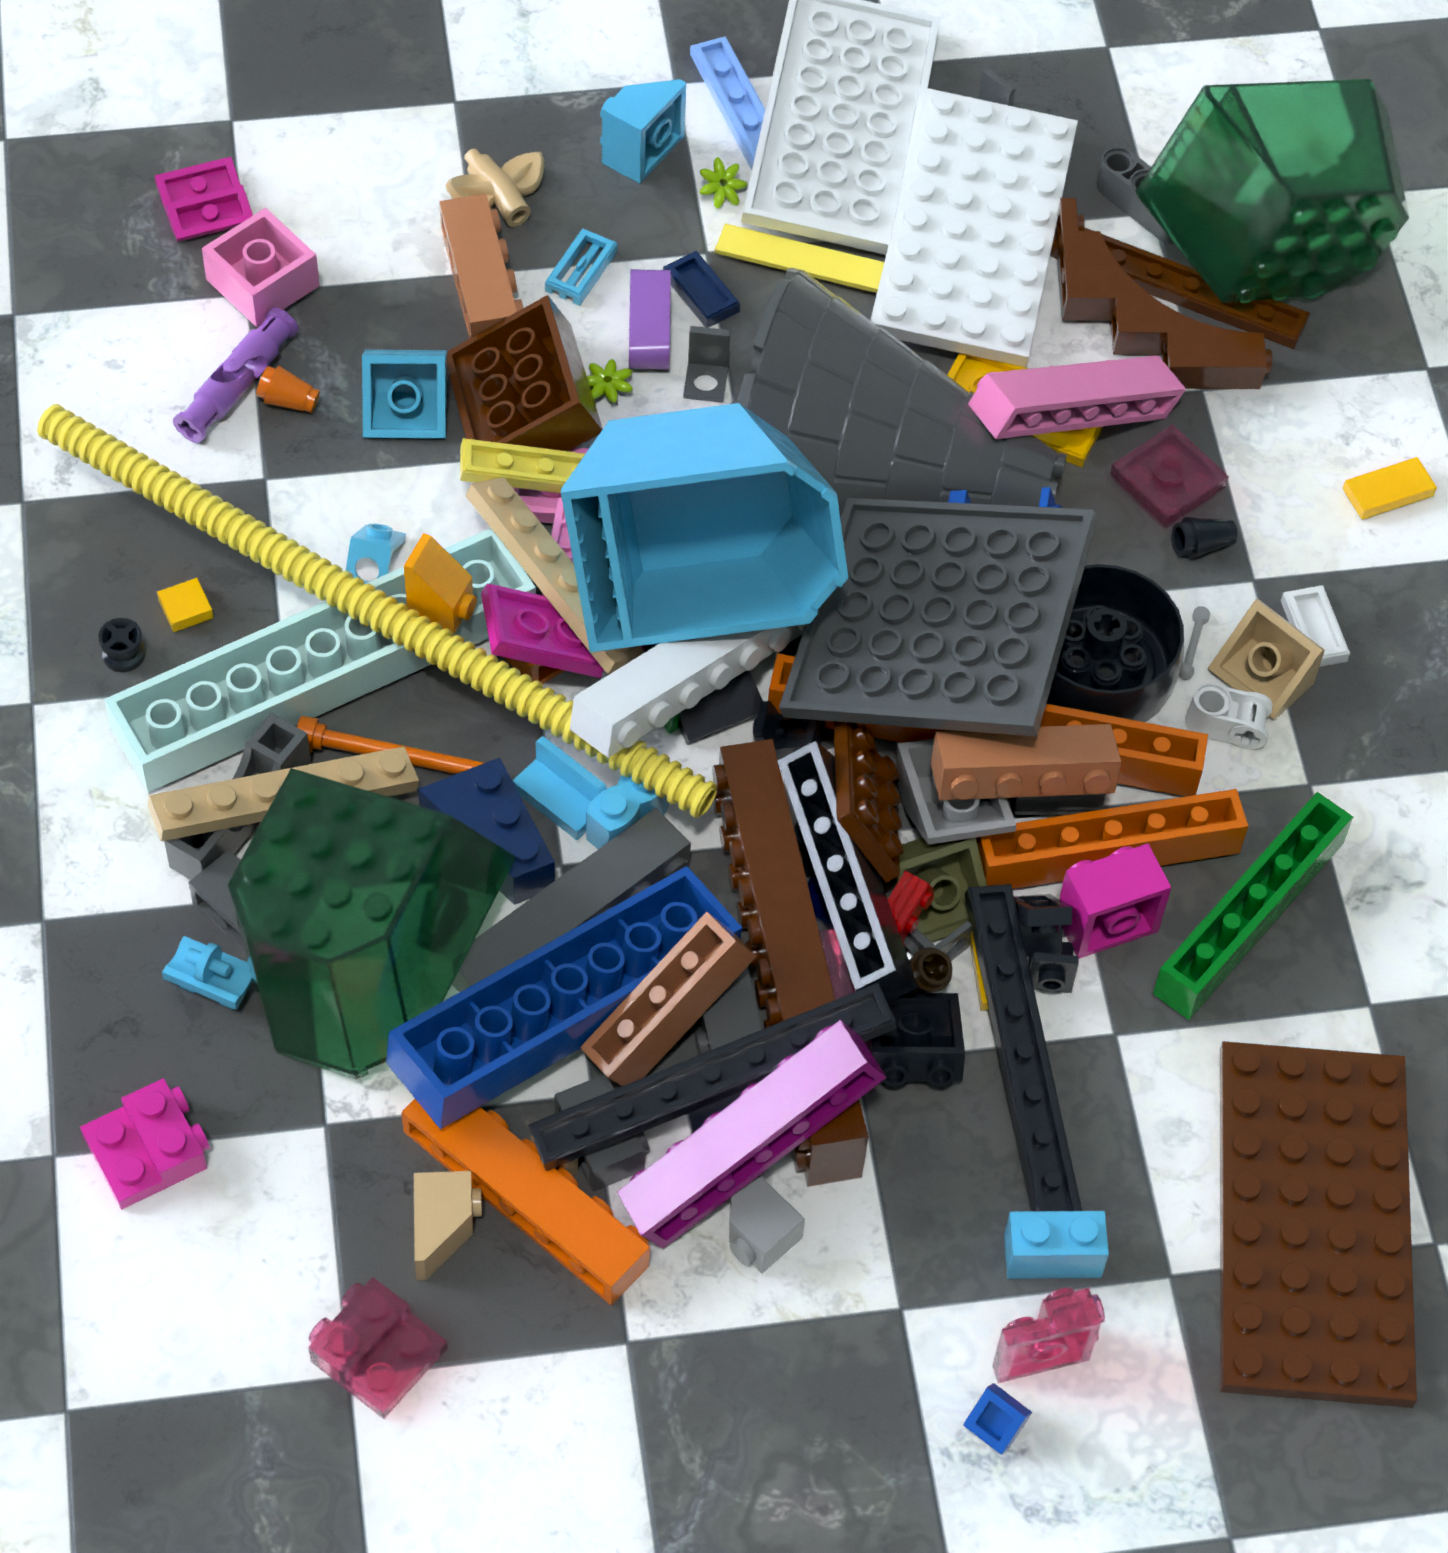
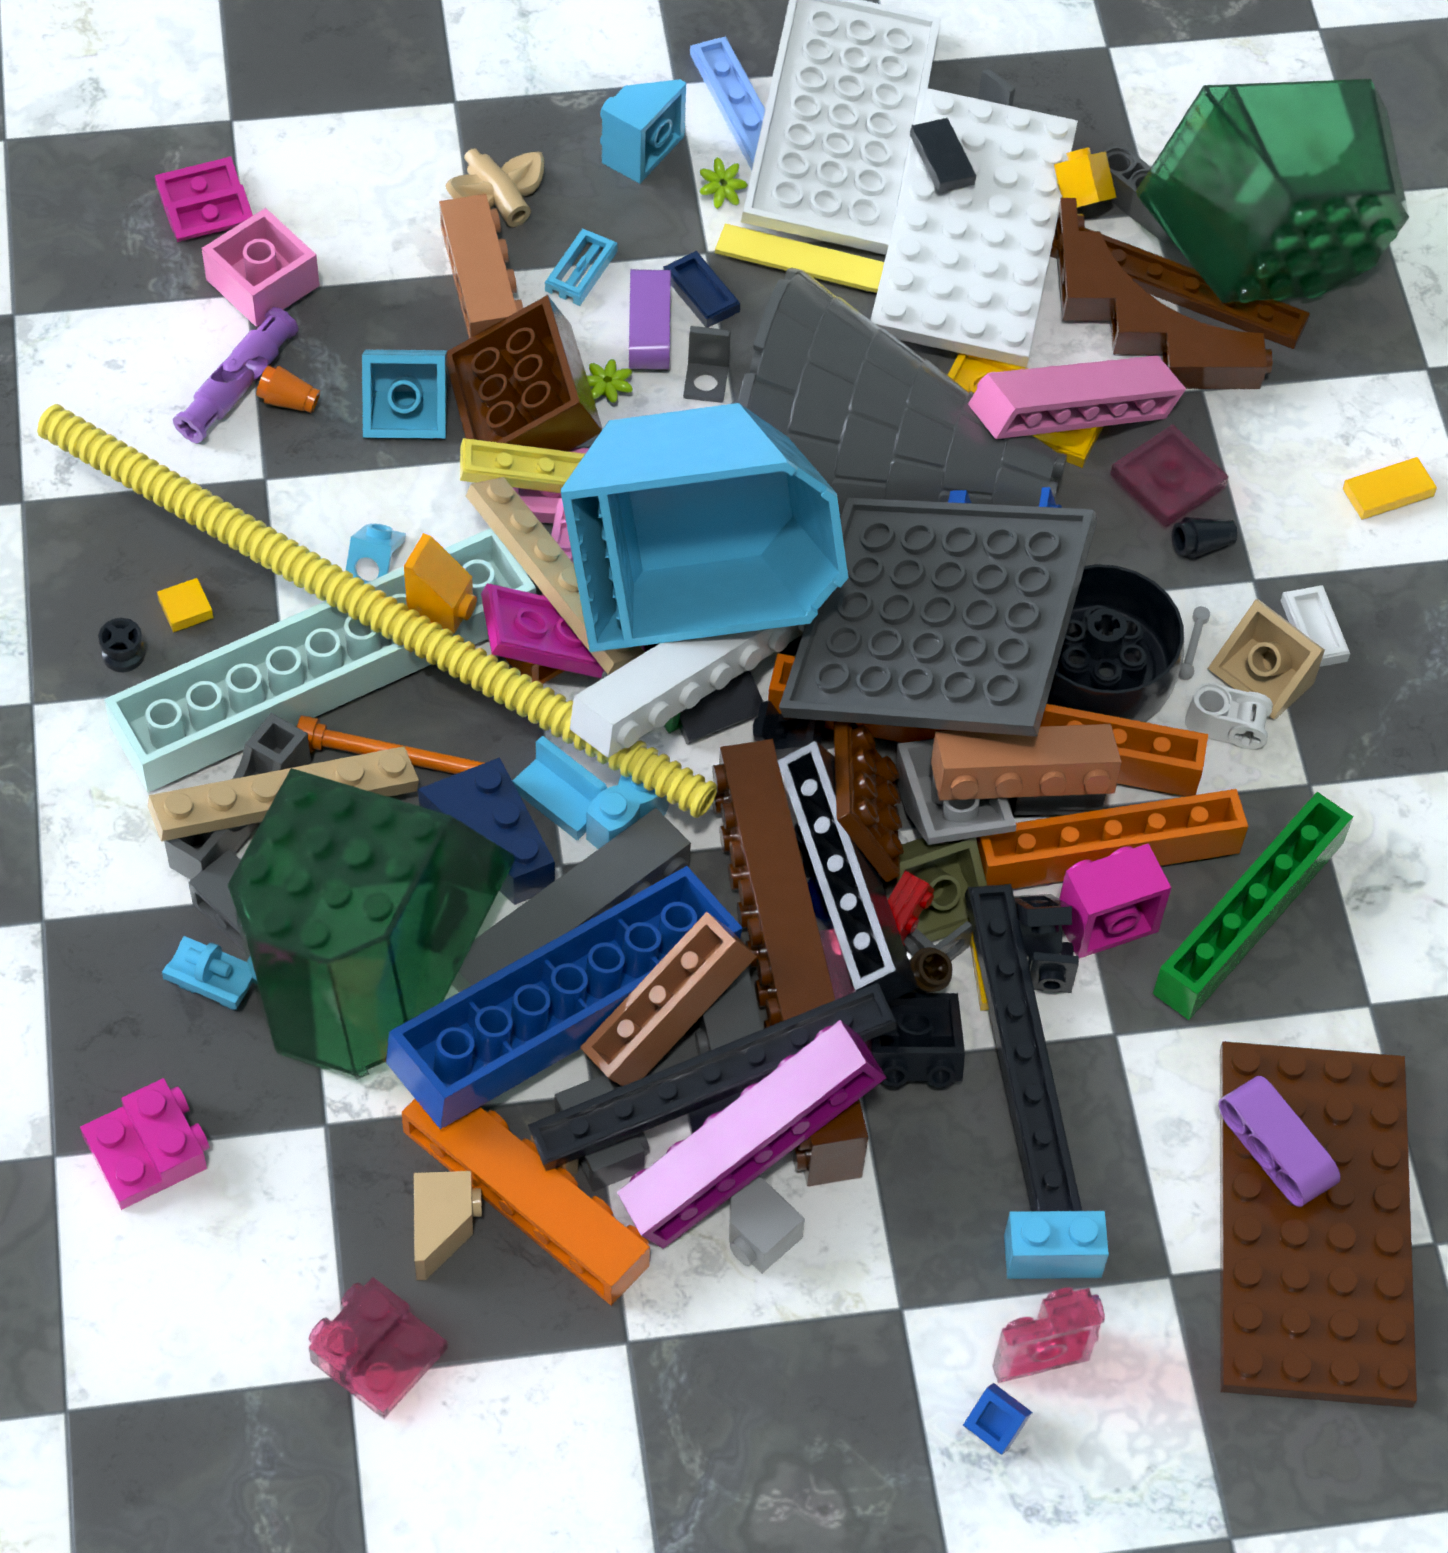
(943, 155): none -> black tile
(1085, 177): none -> yellow brick
(1279, 1141): none -> medium lavender beam

